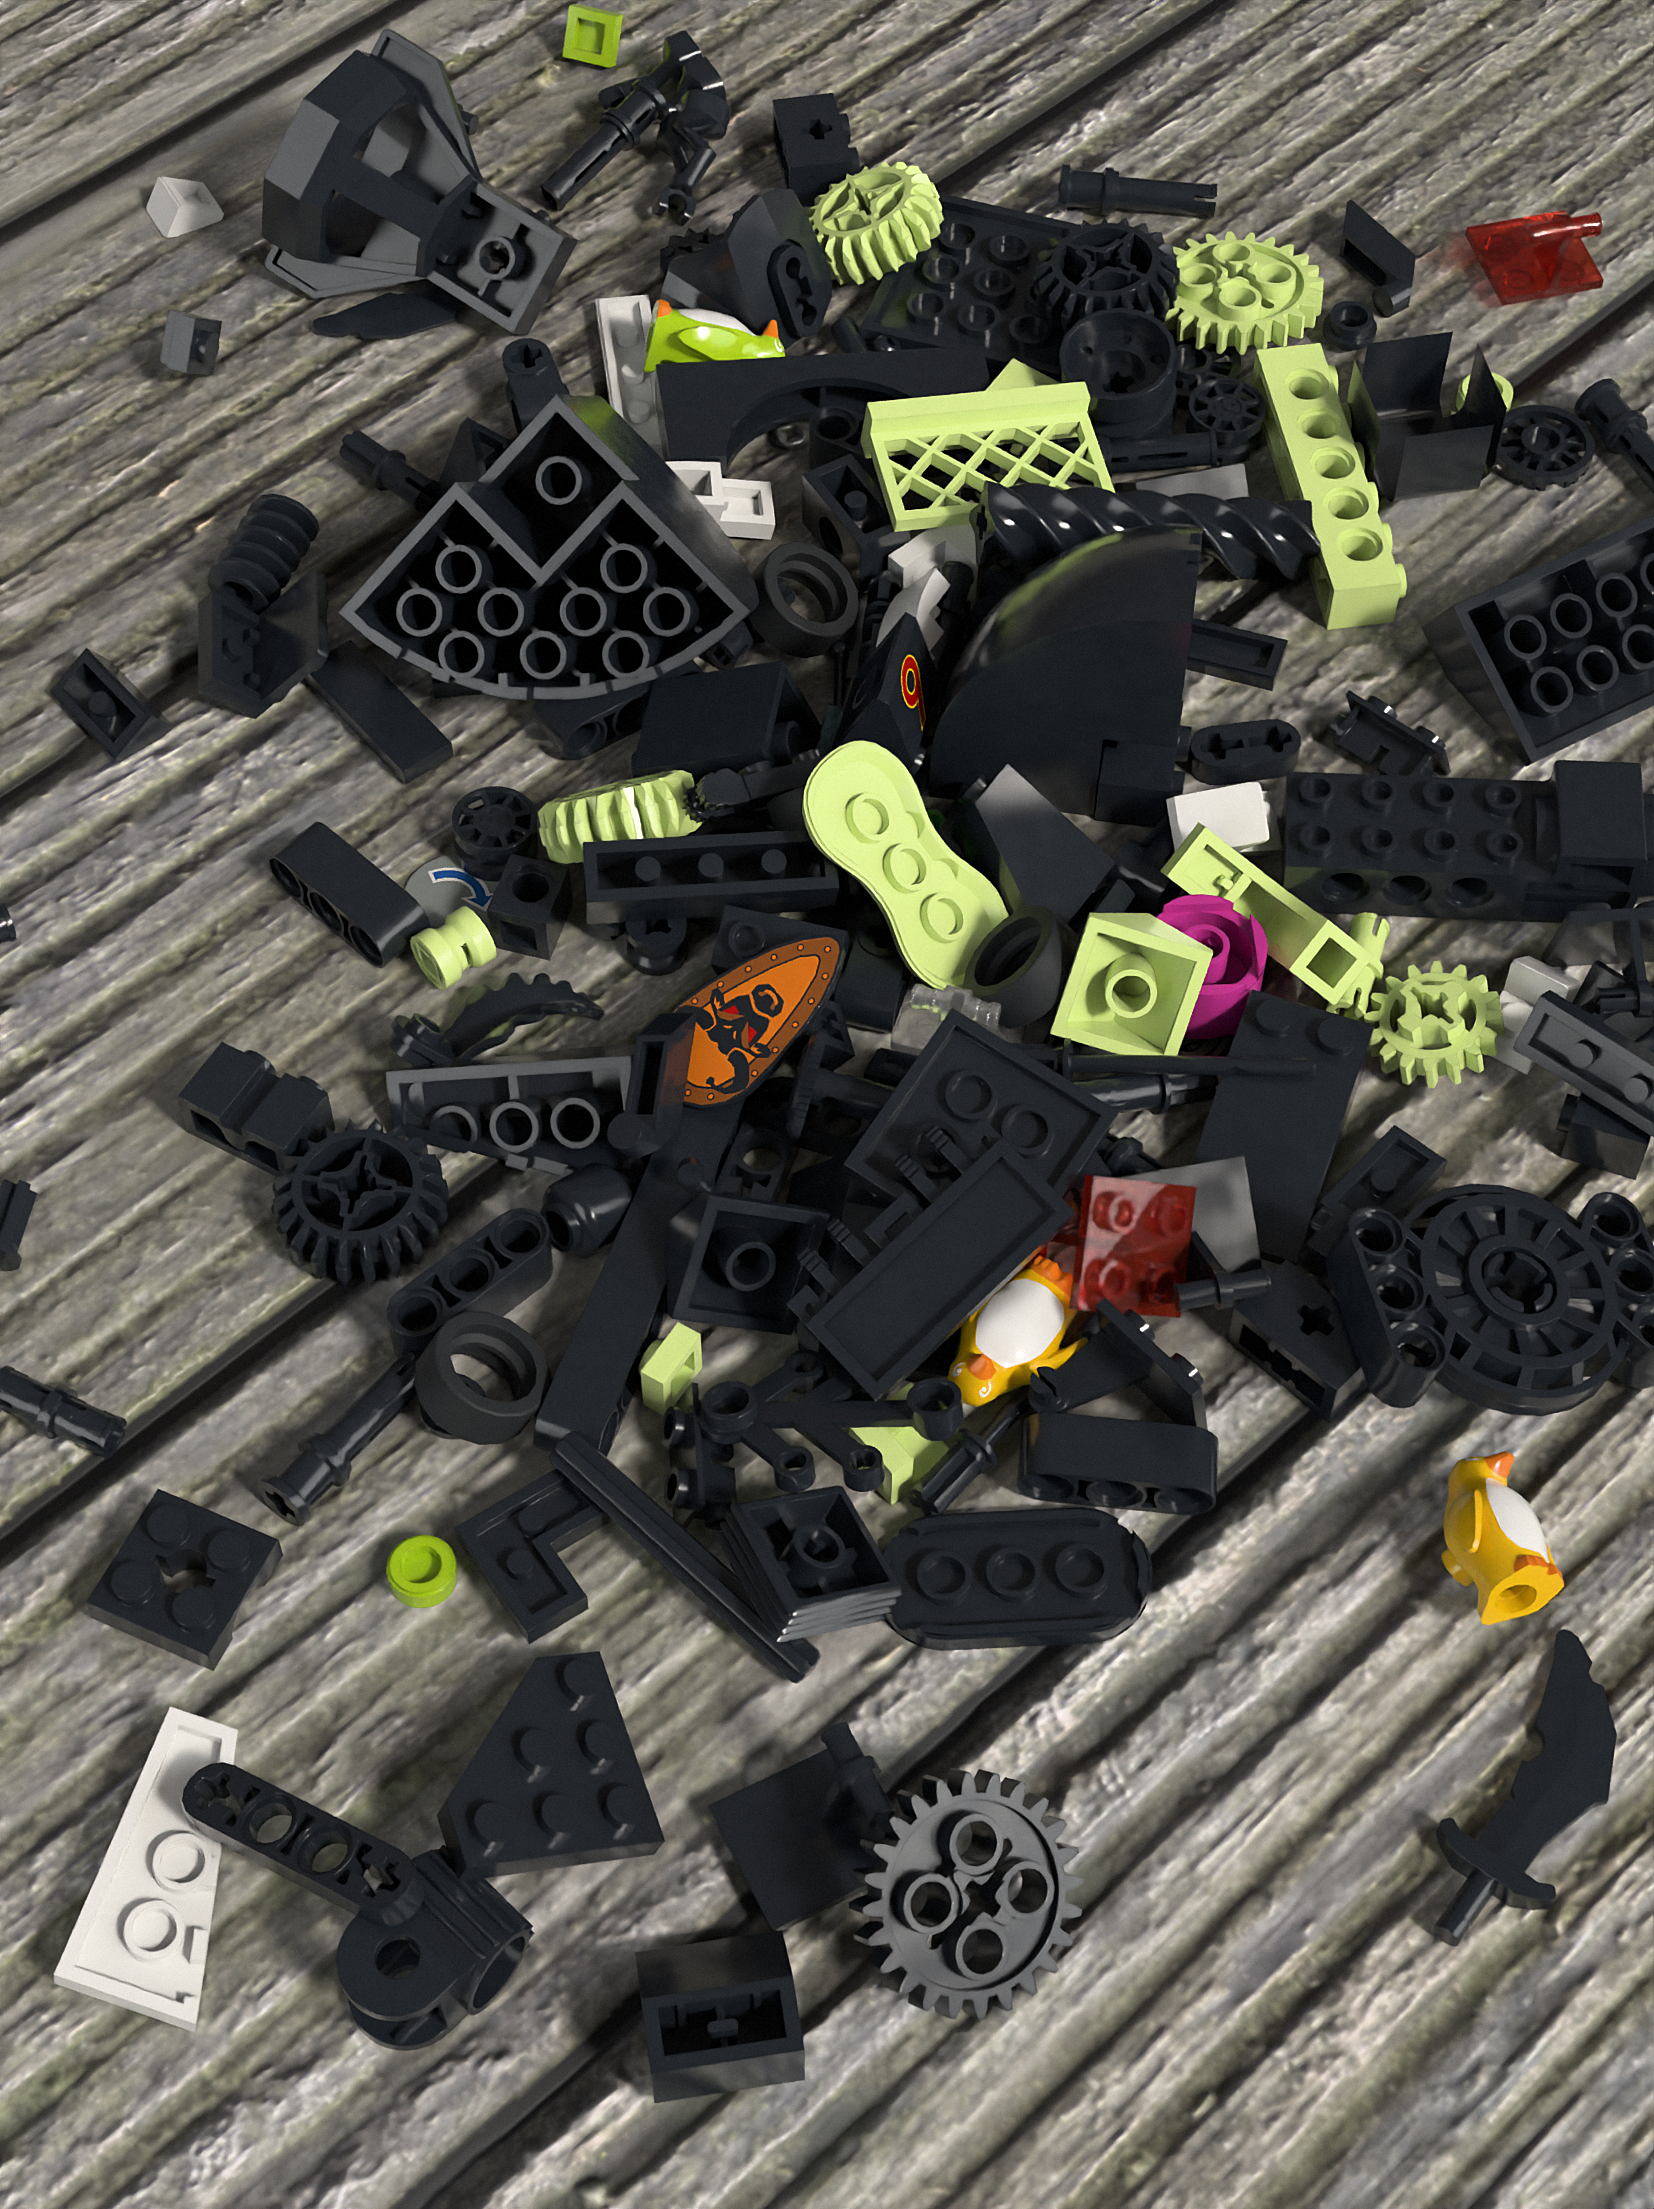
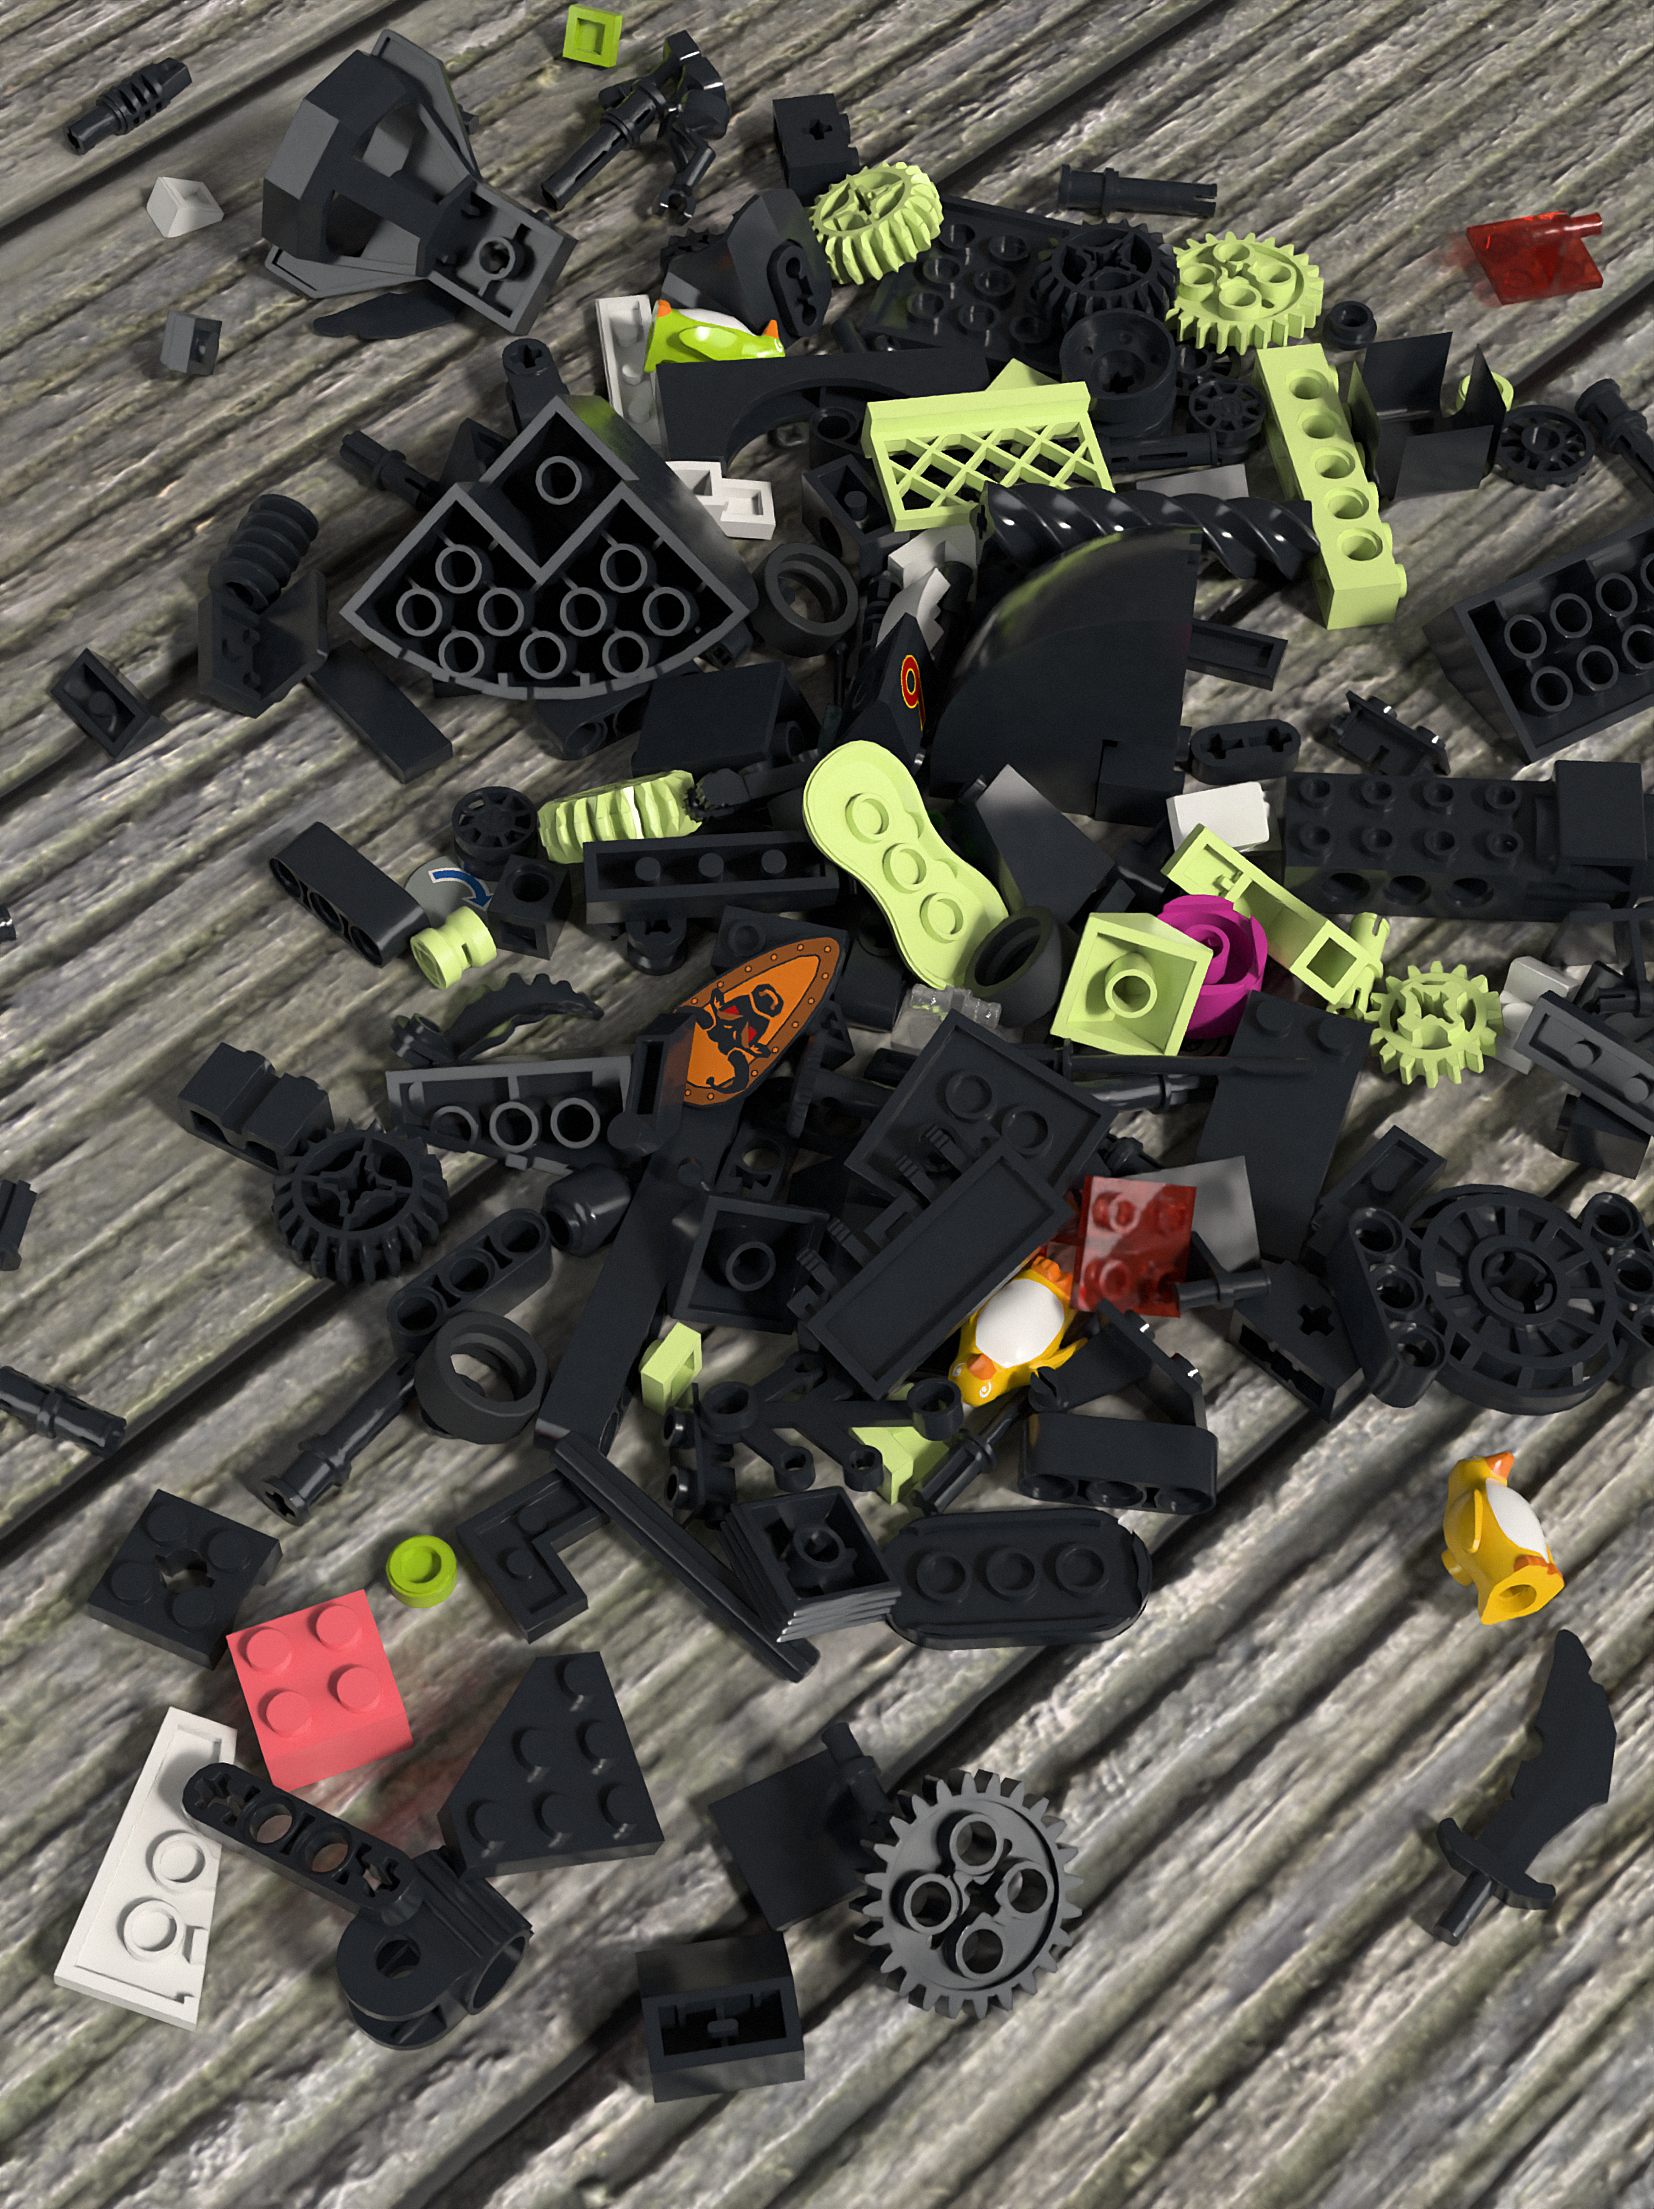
(128, 104): none -> black hinge
(320, 1691): none -> coral brick
(1378, 259): black piece -> none

